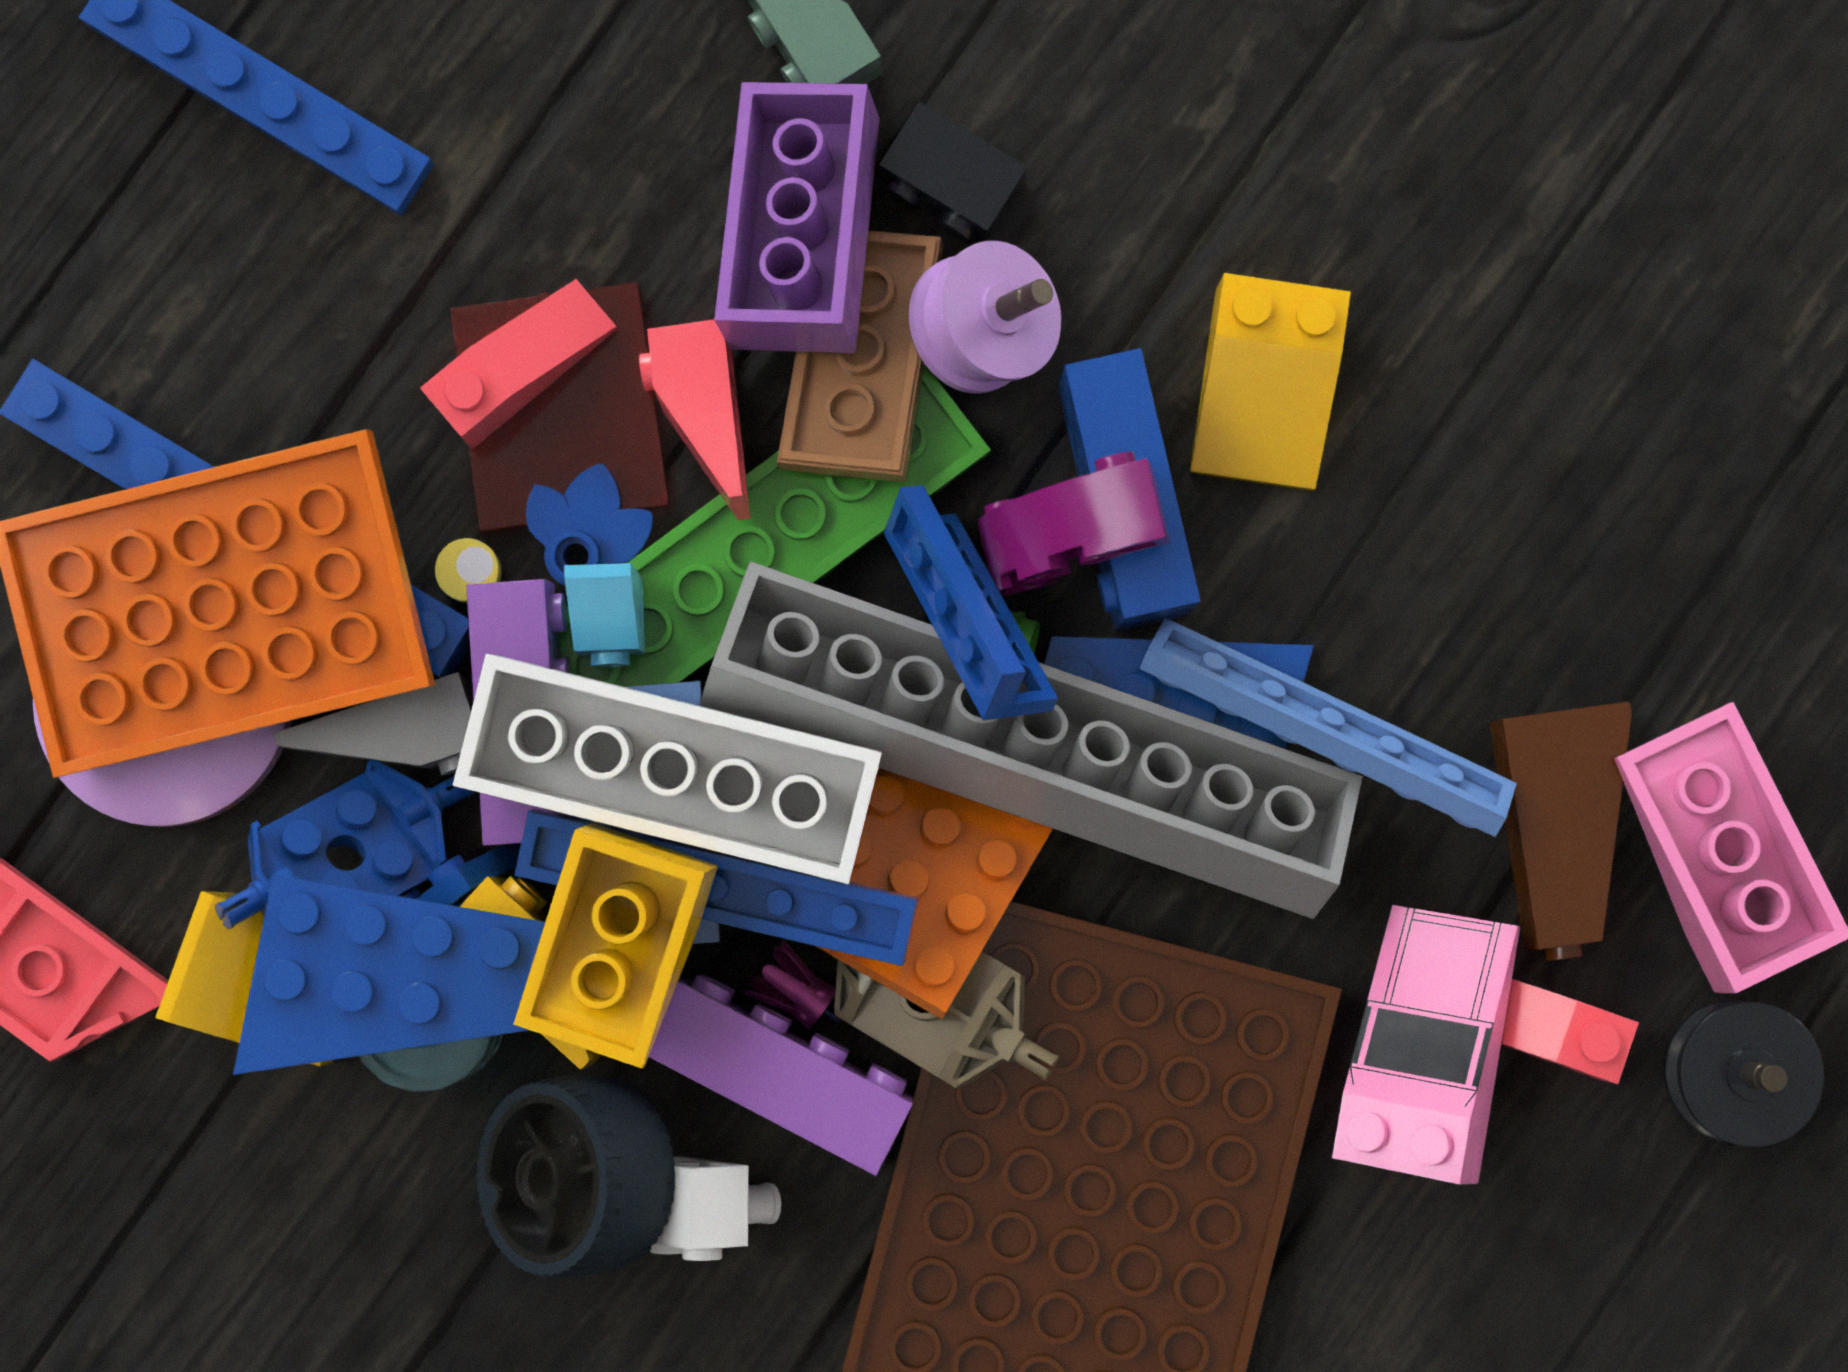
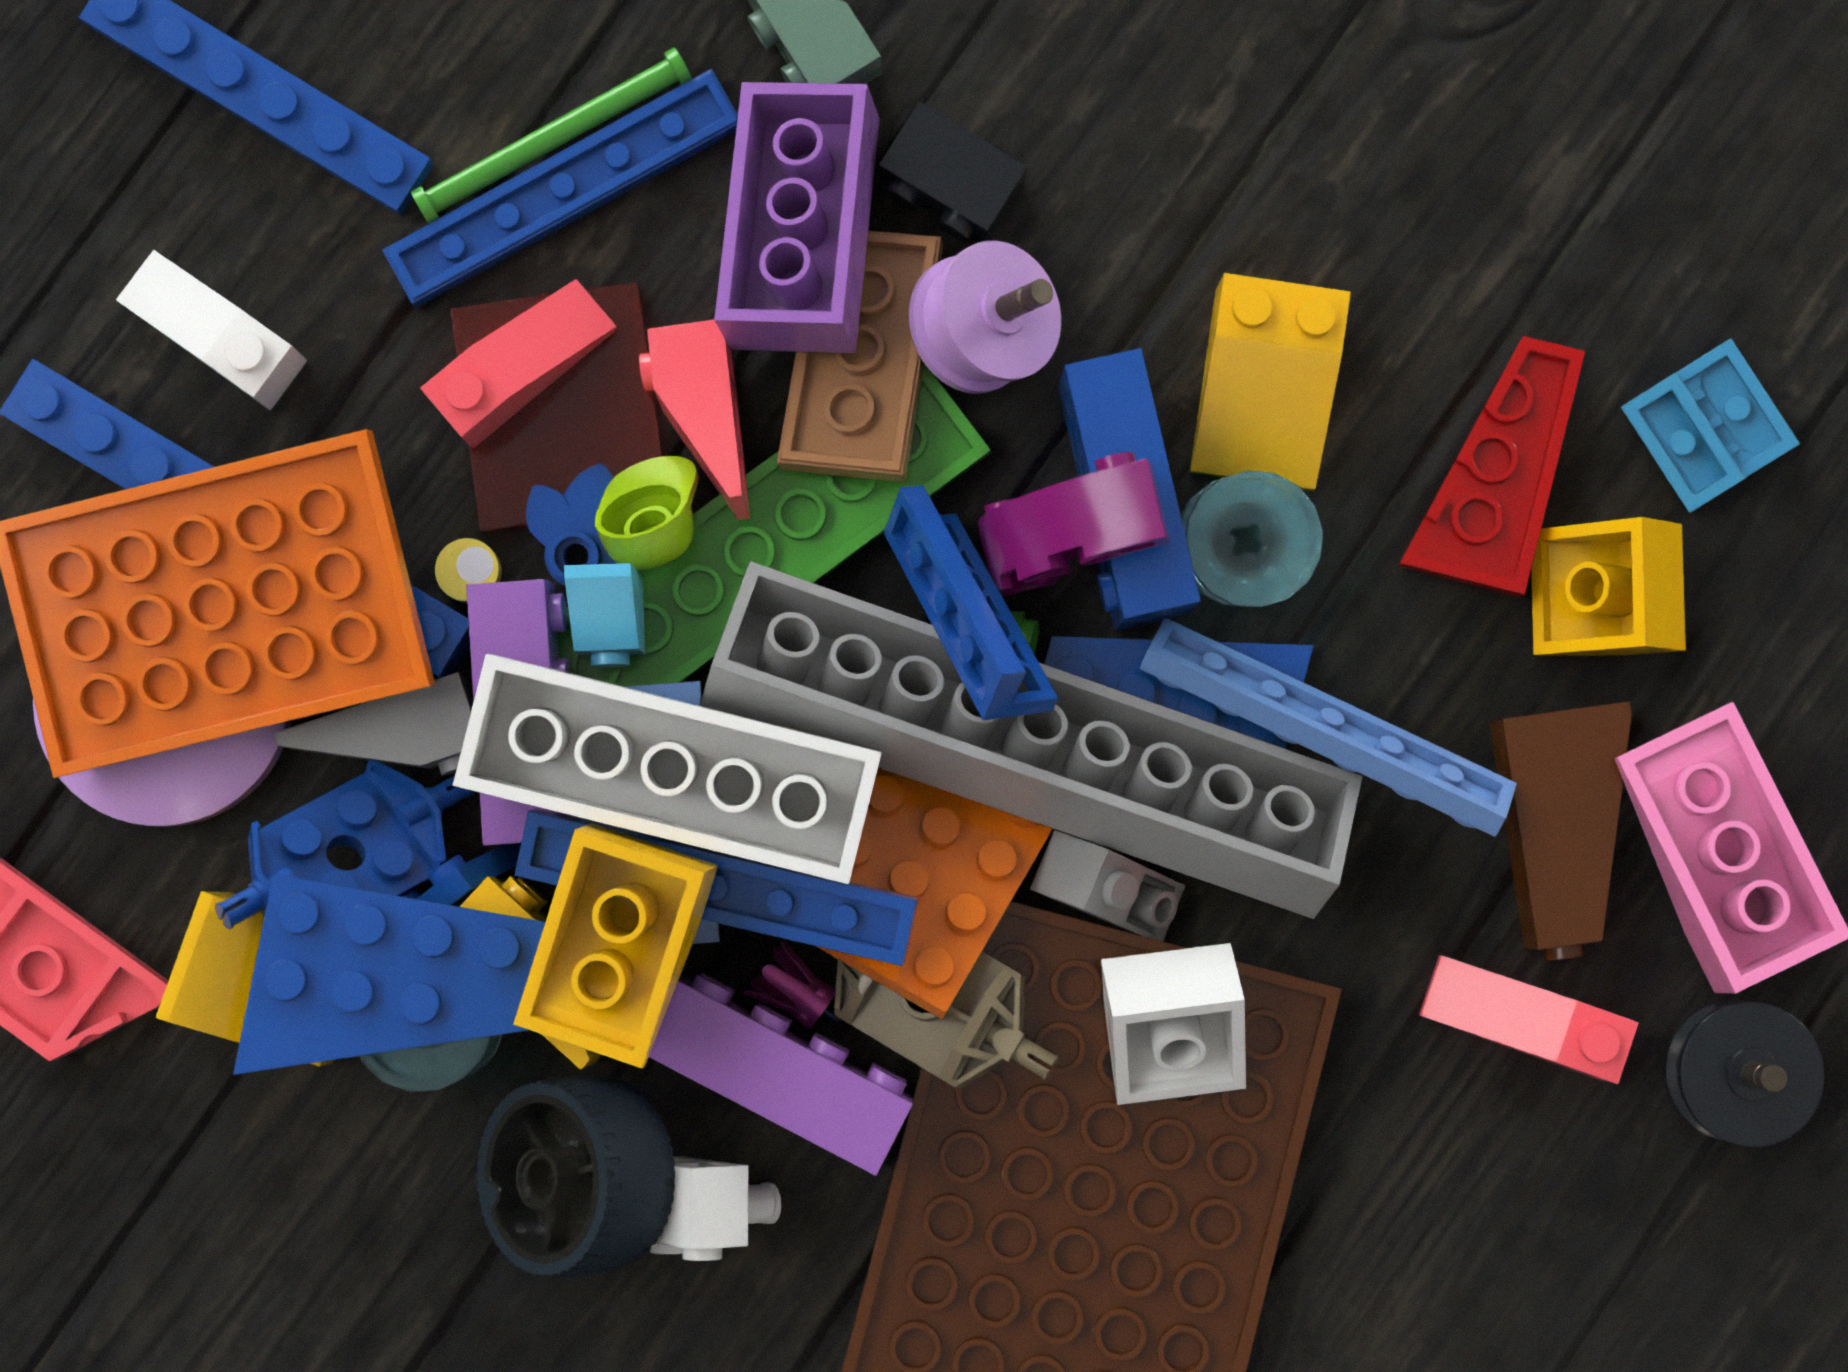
(212, 329): none -> white slope
(551, 135): none -> bright green bar
(562, 188): none -> blue tile
(648, 512): none -> lime cap
(1107, 886): none -> light grey slope
(1175, 1023): none -> white slope
(1284, 537): none -> clear light blue wheel
(1429, 1047): bright pink slope -> none
(1499, 486): none -> red wing
(1609, 589): none -> yellow slope
(1710, 425): none -> dark azure slope

